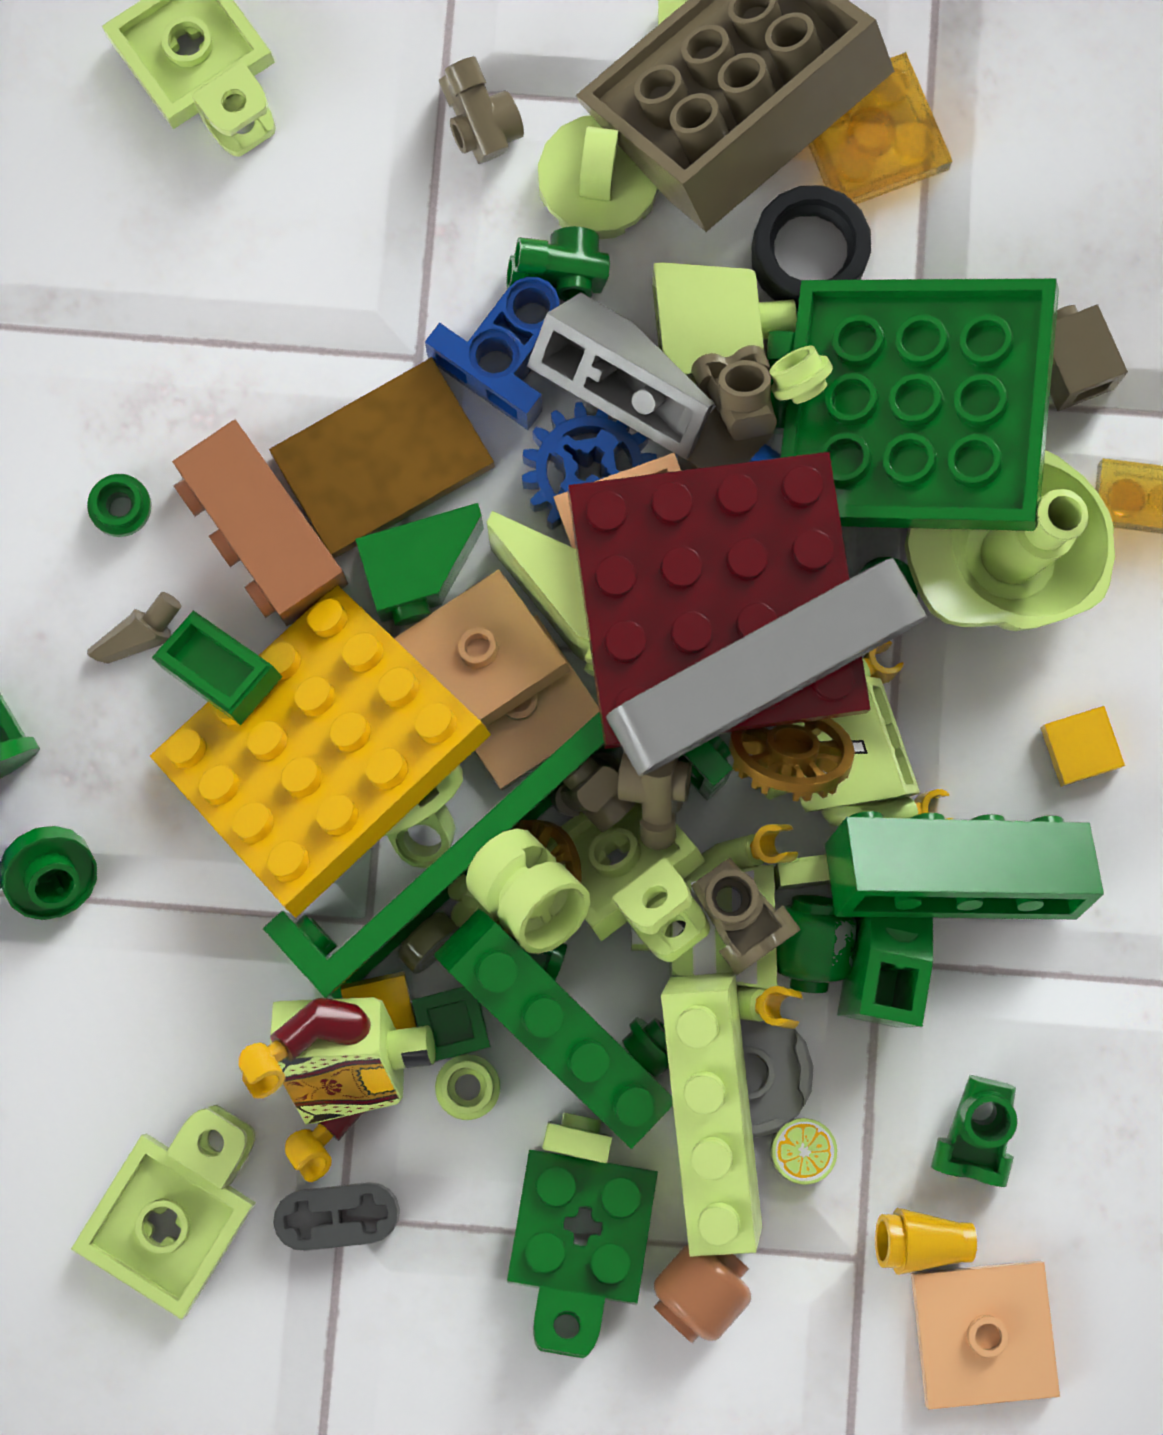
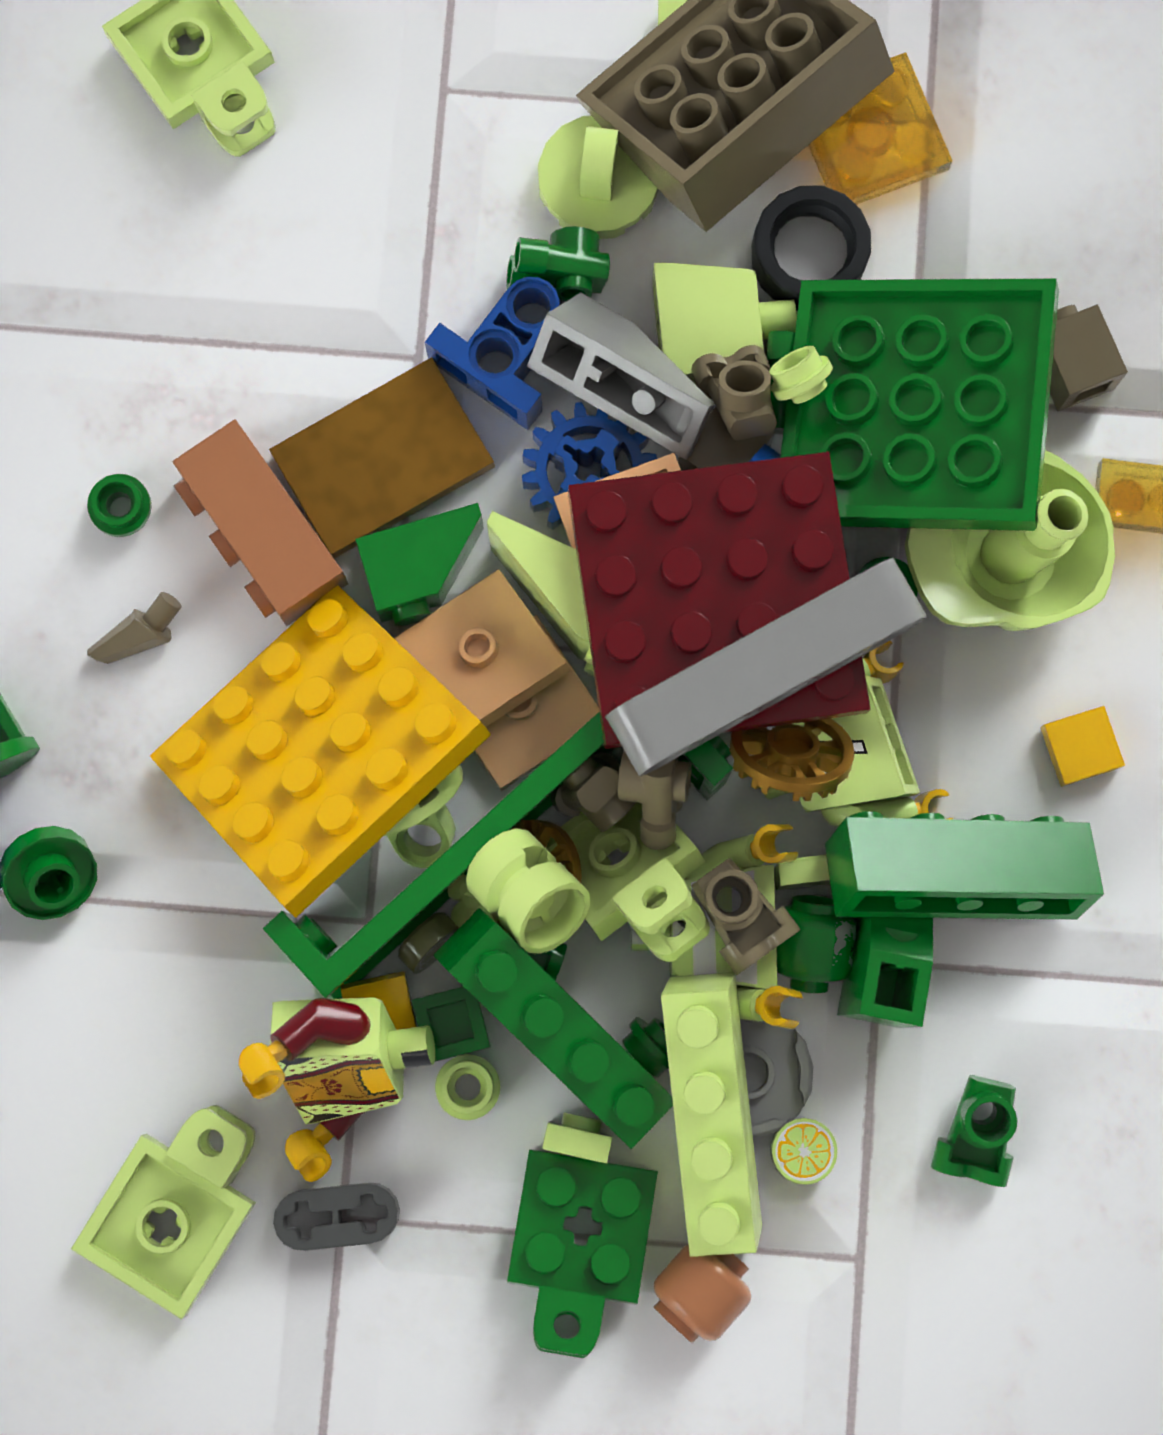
(217, 667): green tile -> none
(481, 121): dark tan plate -> none
(922, 1241): yellow cone -> none
(985, 1335): light nougat plate -> none

